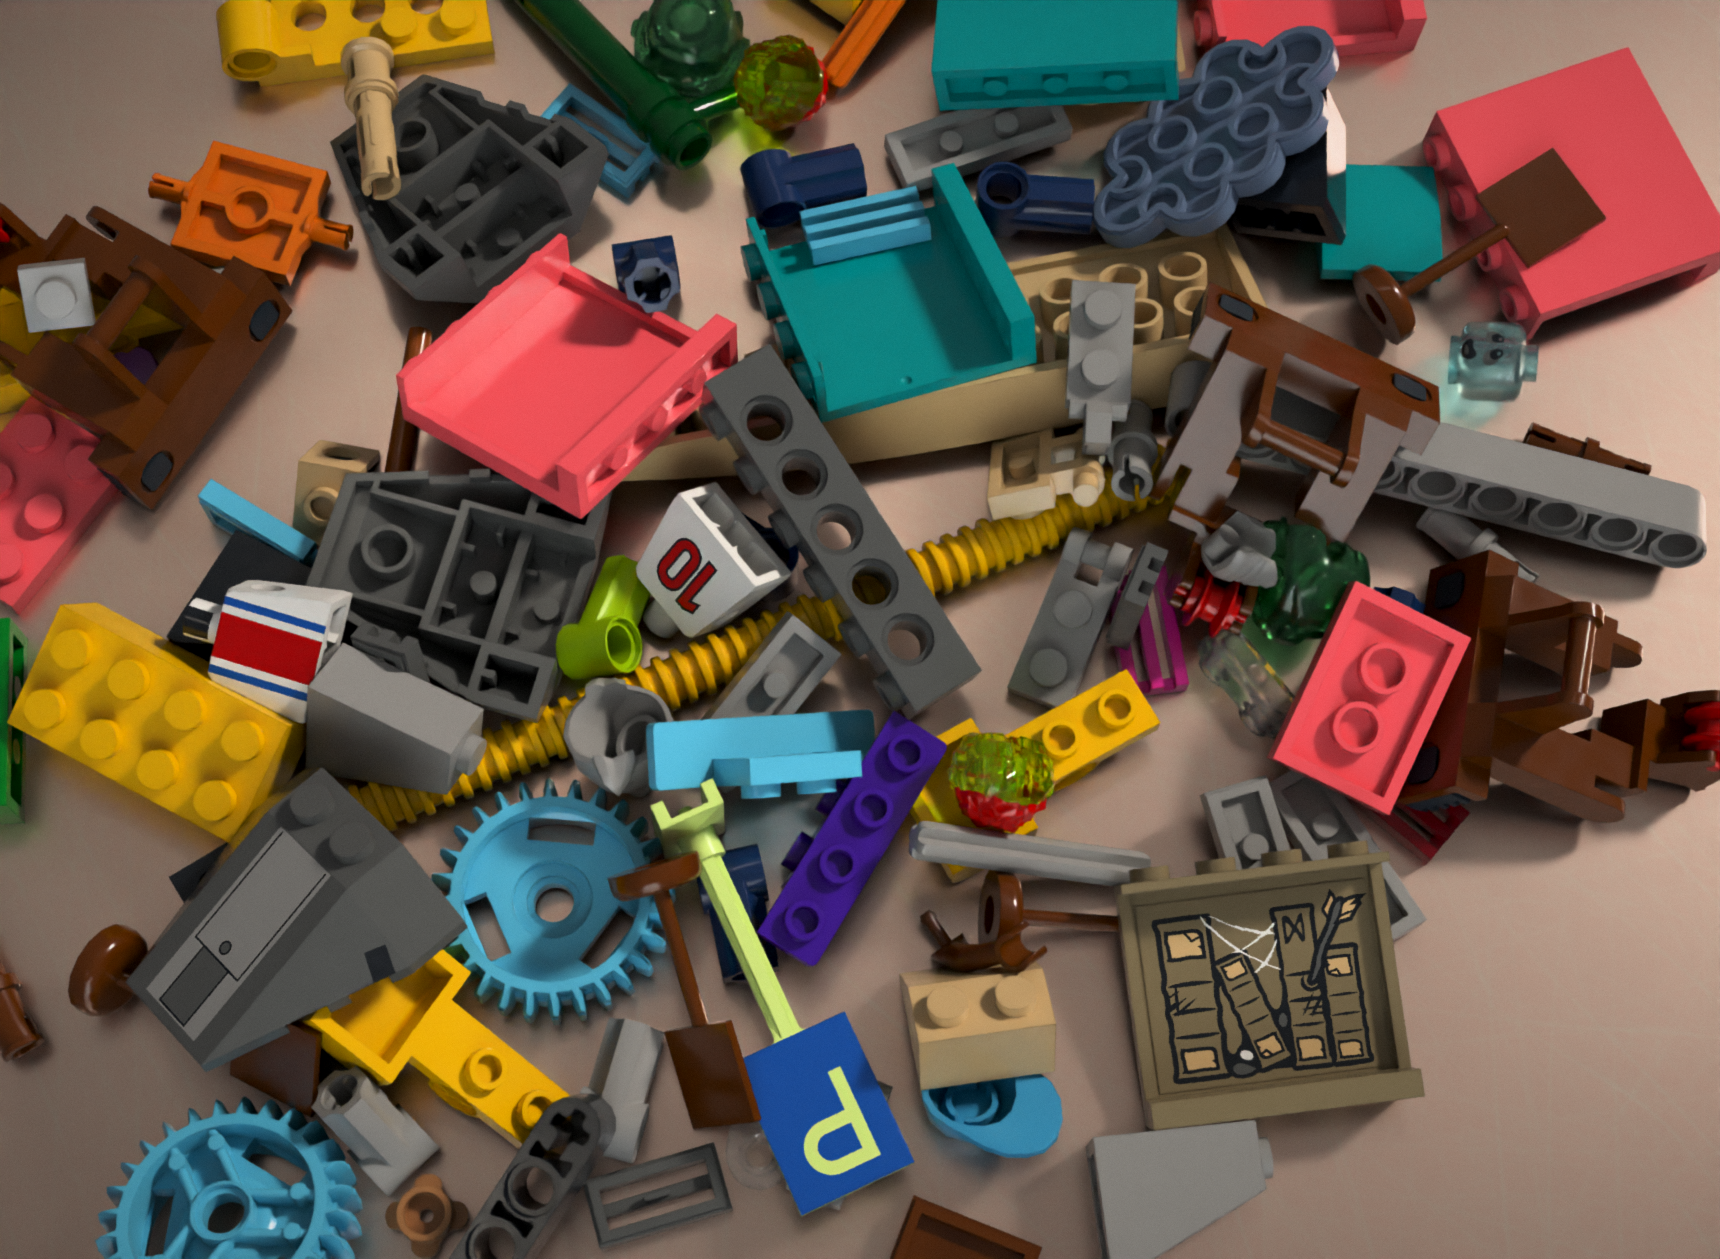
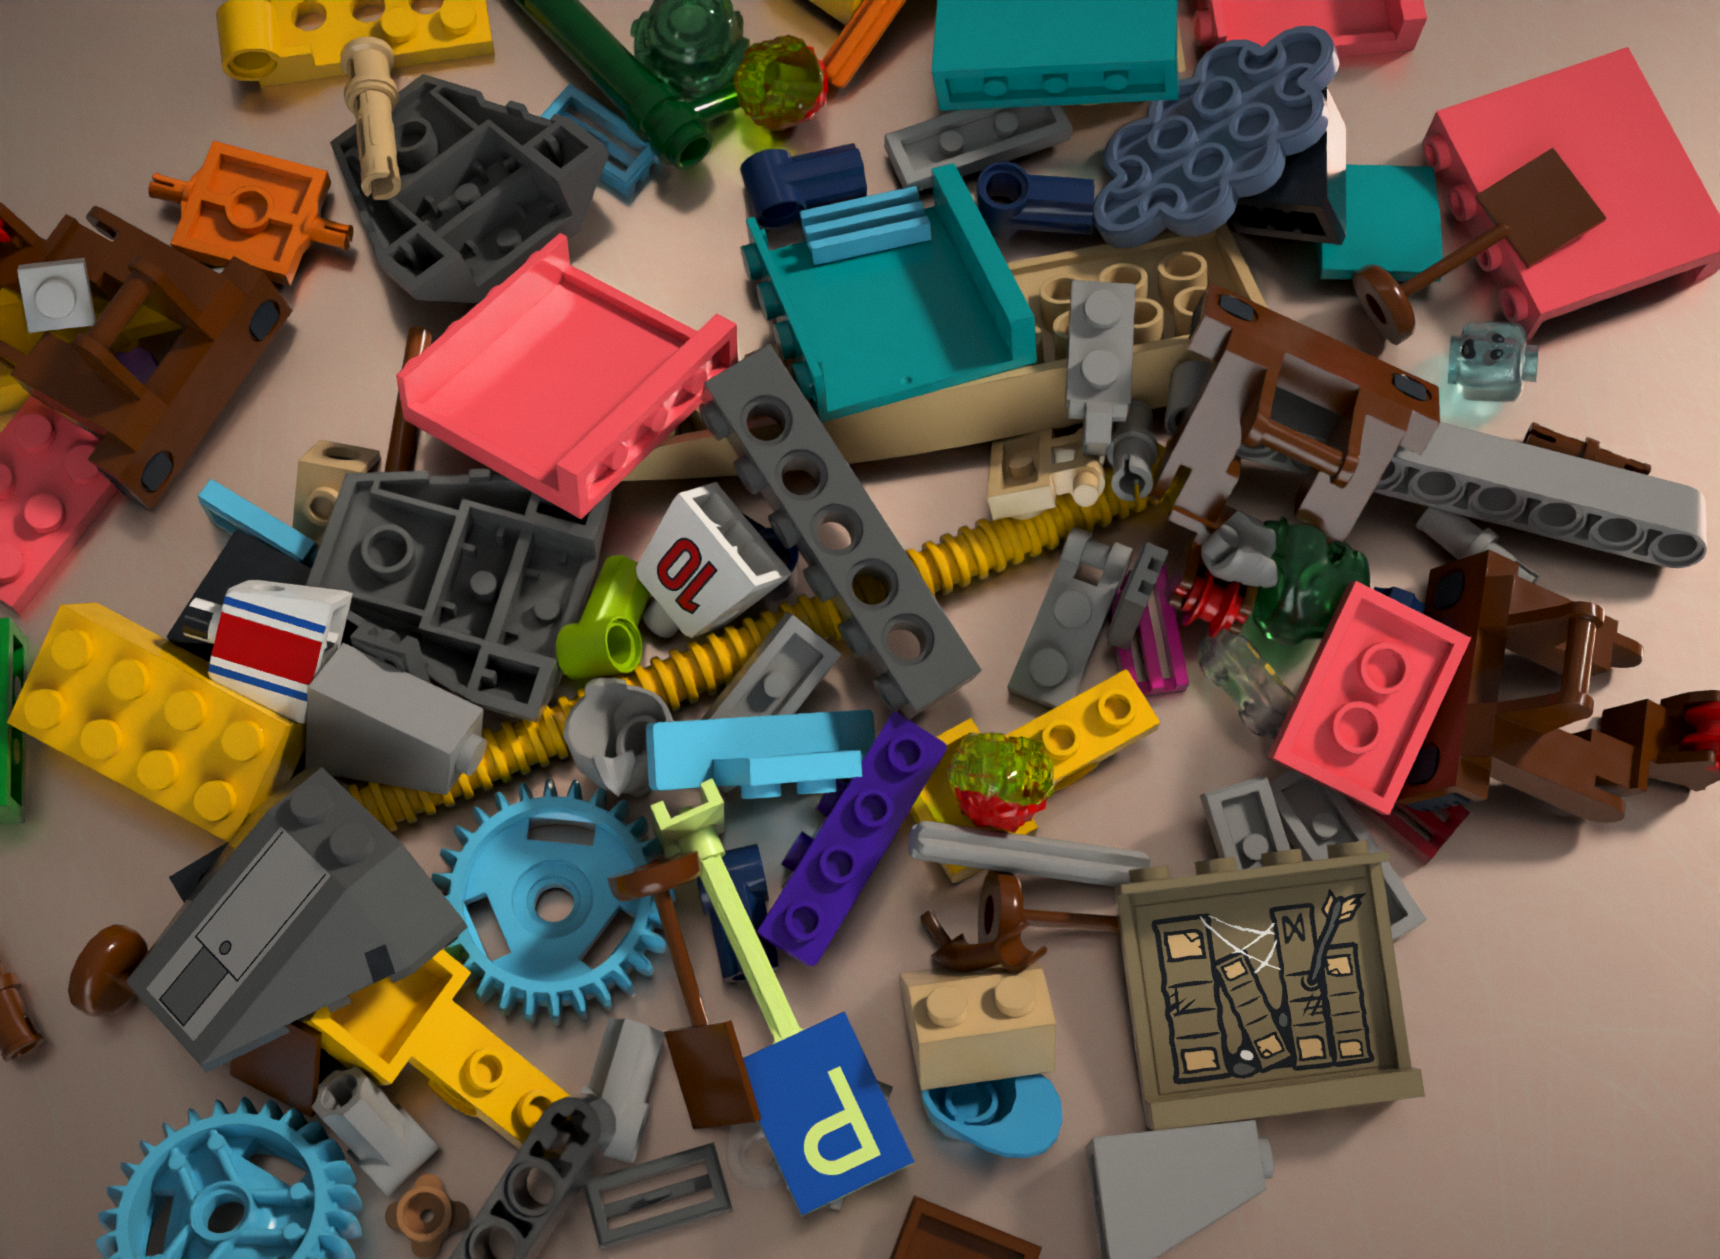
(647, 271): dark blue piece -> none

